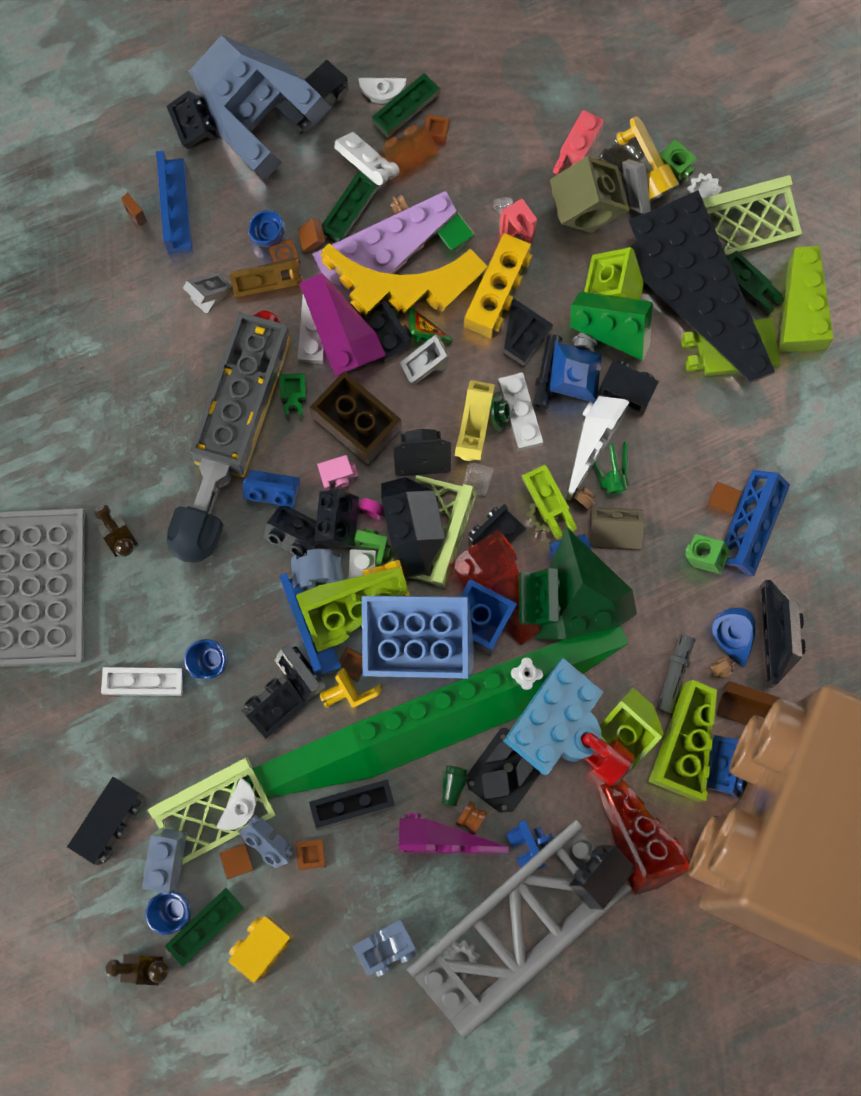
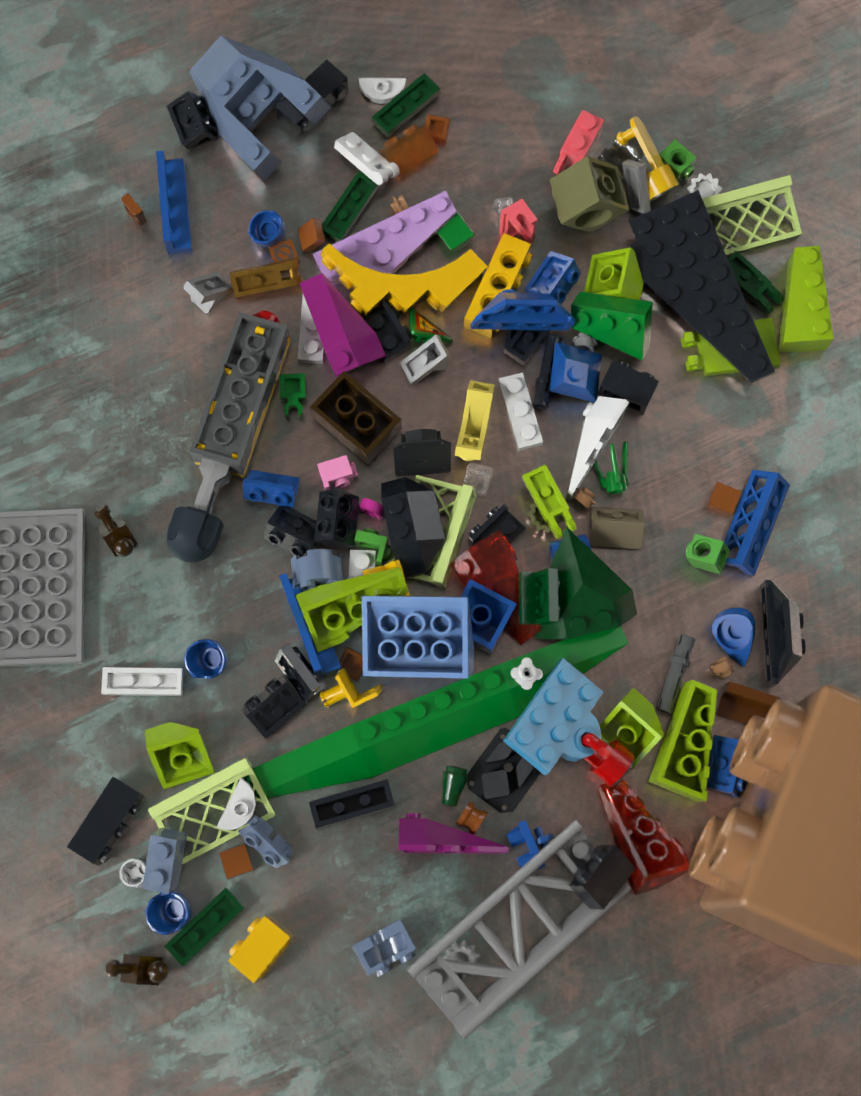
(130, 872): none -> white wheel
(177, 754): none -> lime slope
(310, 854): dark orange tile -> none
(499, 411): dark green piece -> none
(523, 312): none -> blue wedge
(555, 276): none -> blue bracket

